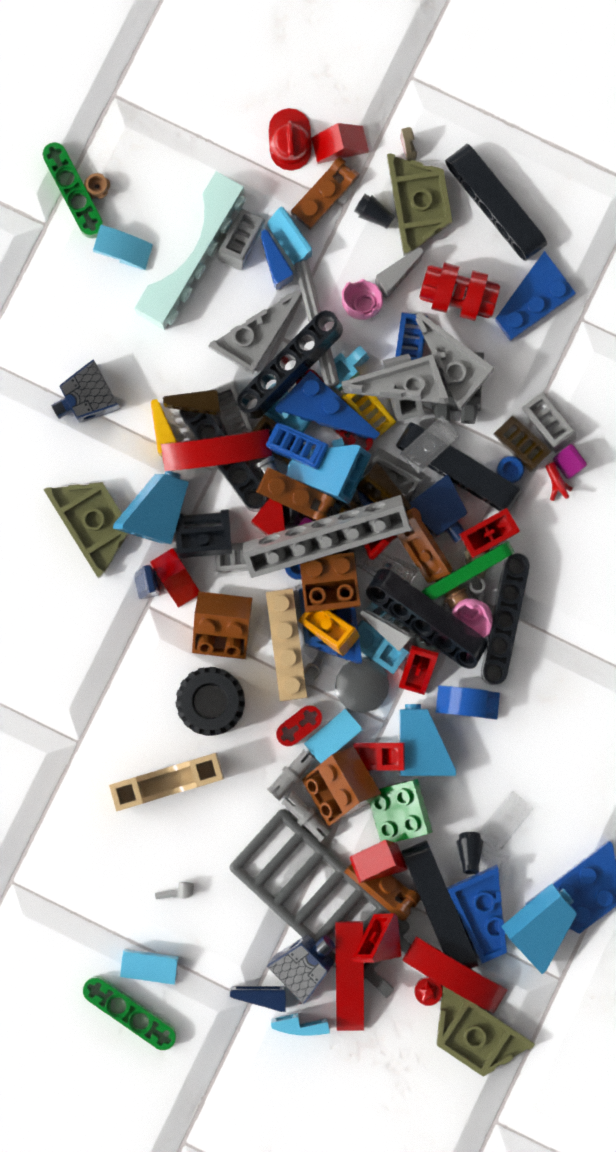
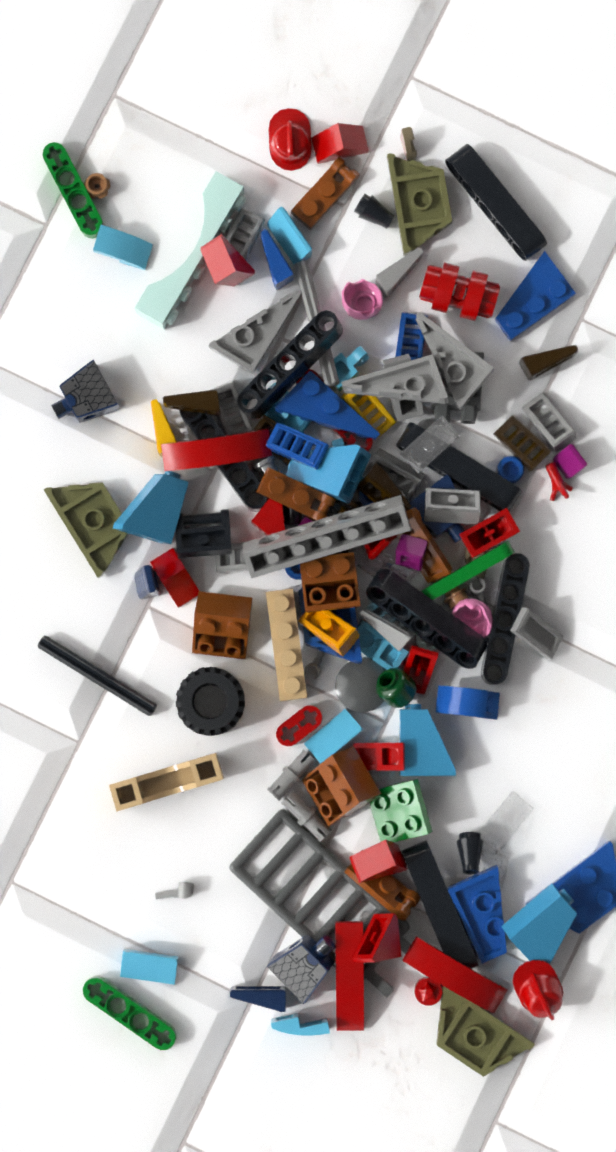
(97, 675): none -> black axle
(225, 262): none -> slope
(396, 687): none -> dark green head
(411, 552): none -> magenta slope
(452, 506): none -> light grey slope
(536, 633): none -> light grey tile
(538, 988): none -> red piece
(540, 363): none -> dark brown slope

